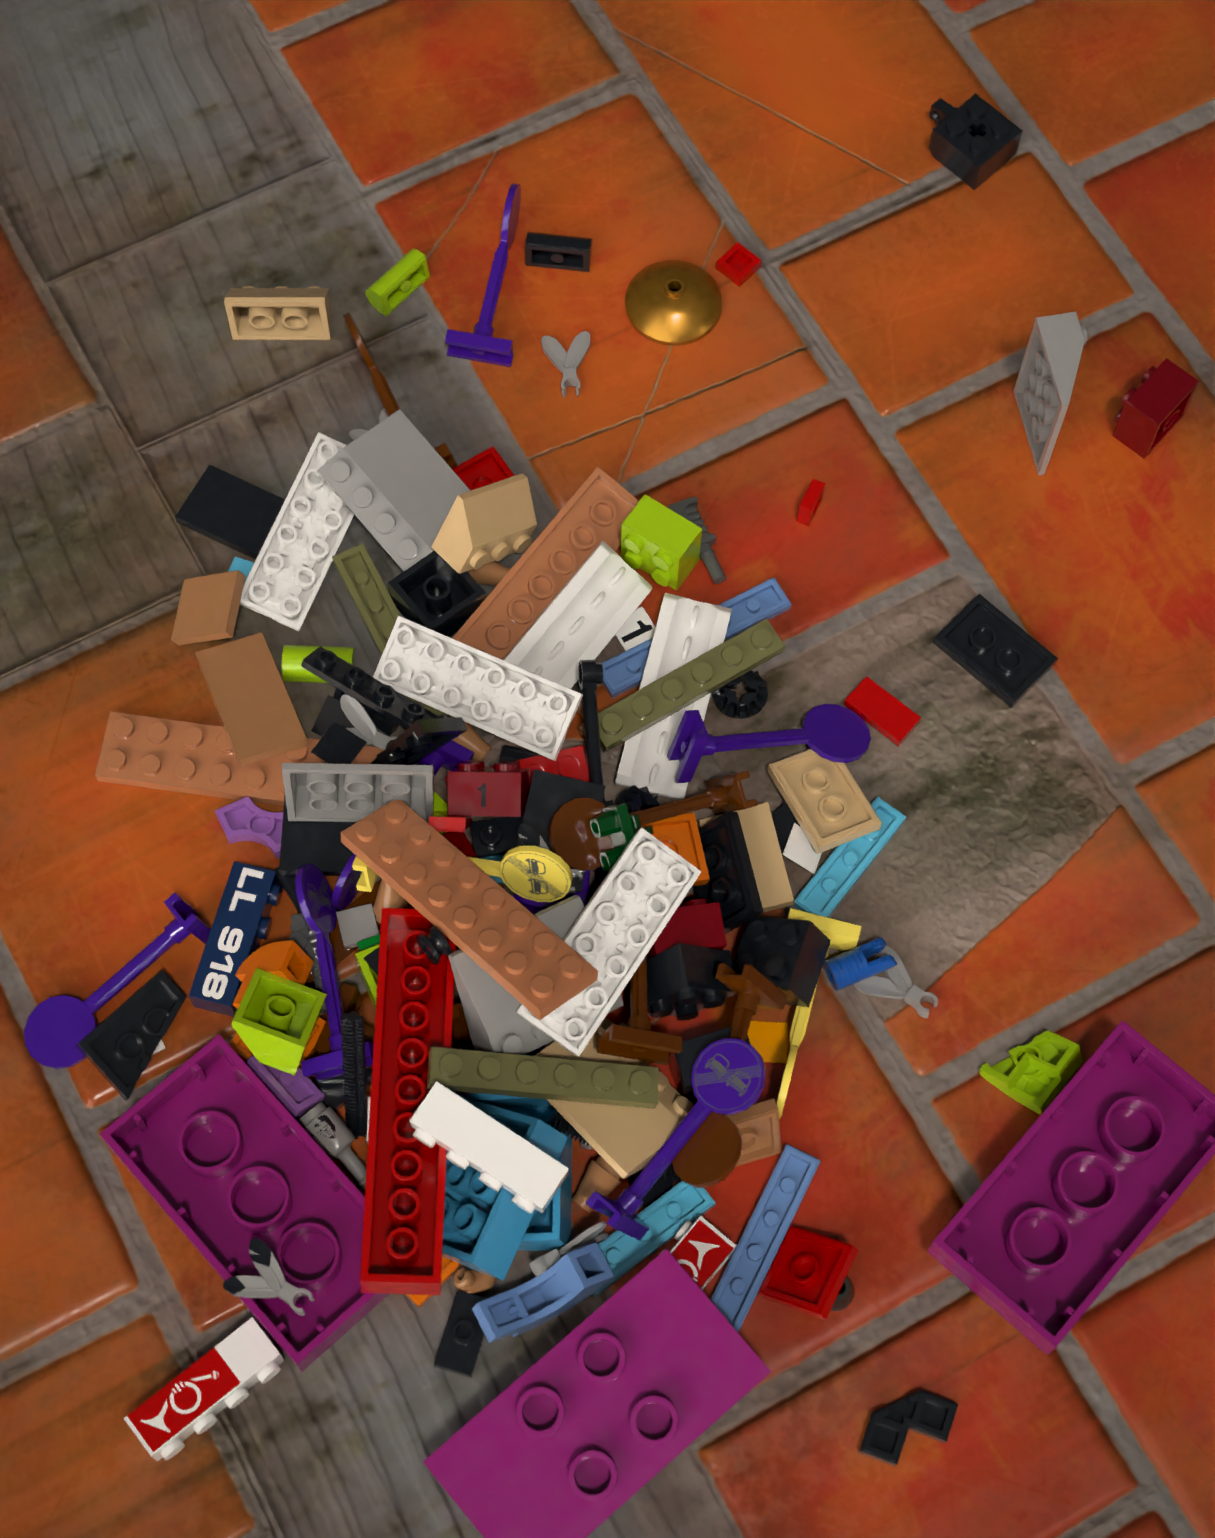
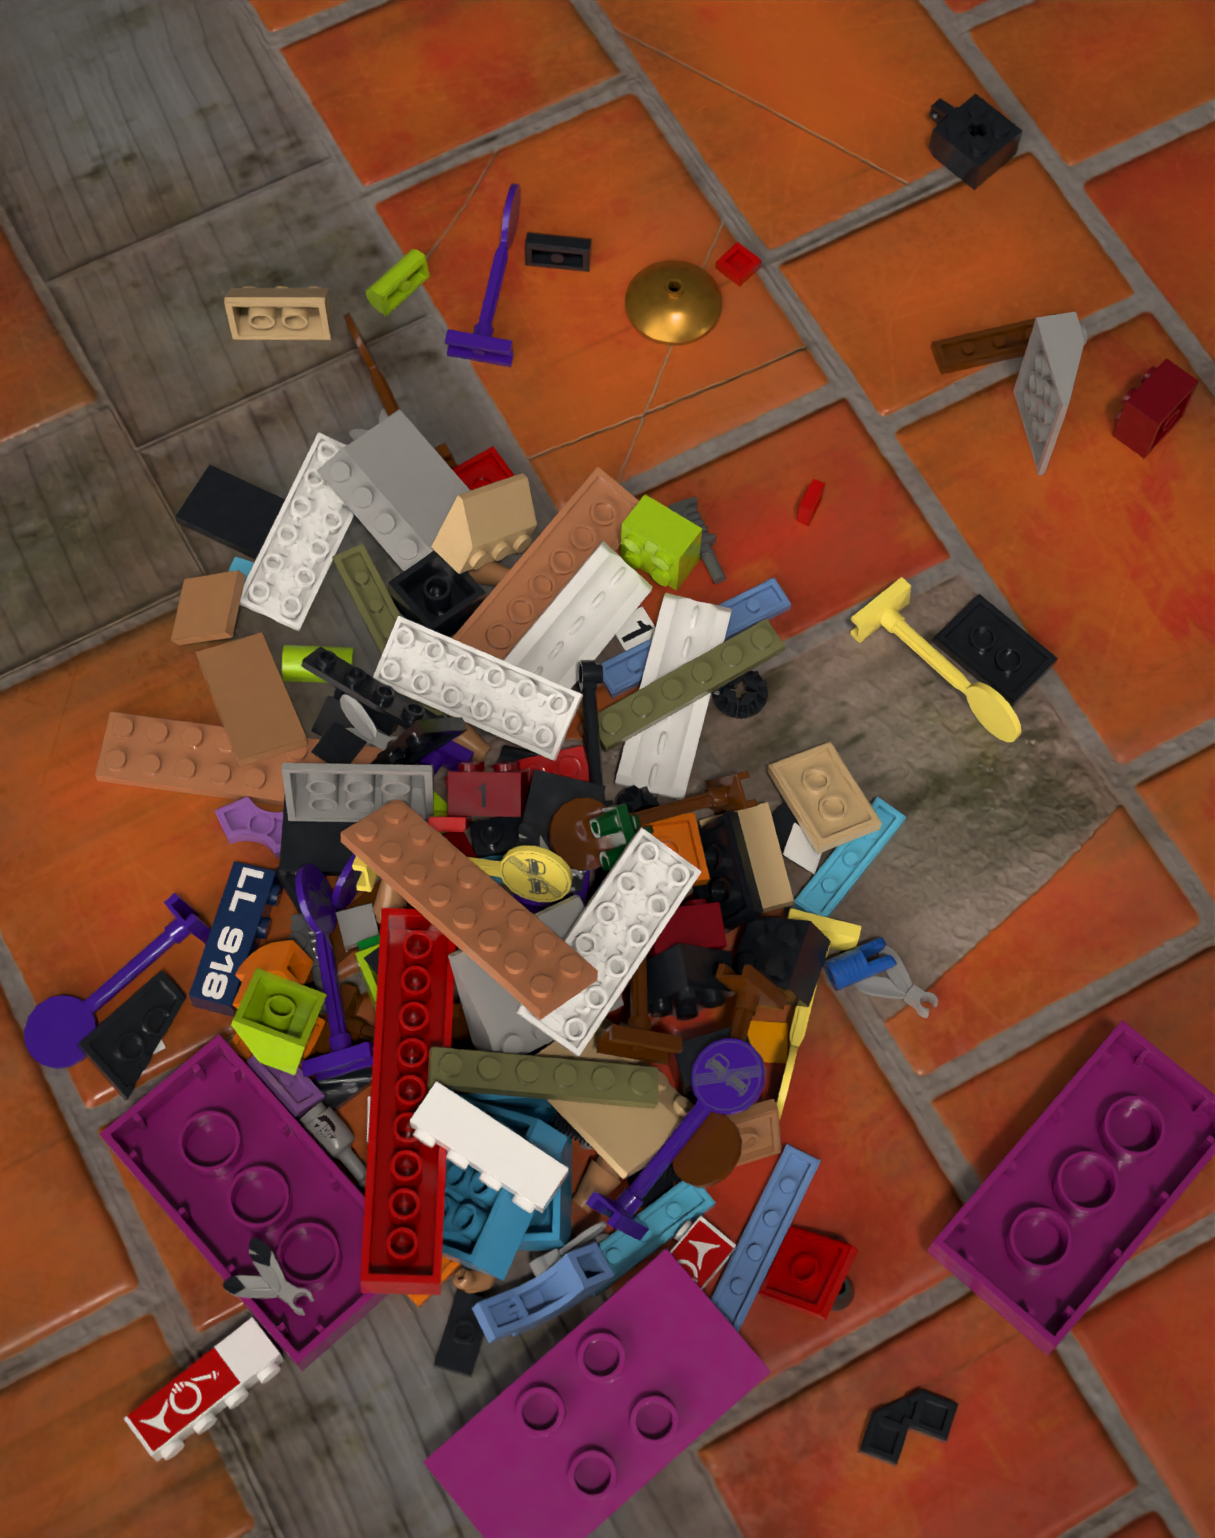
(354, 1073): black axle -> none
(434, 945): black bush -> none
(567, 361): light grey piece -> none
(827, 729): dark purple piece -> none
(882, 711): red tile -> none
(982, 347): none -> reddish brown tile
(983, 700): none -> light yellow piece
(1035, 1071): lime slope -> none

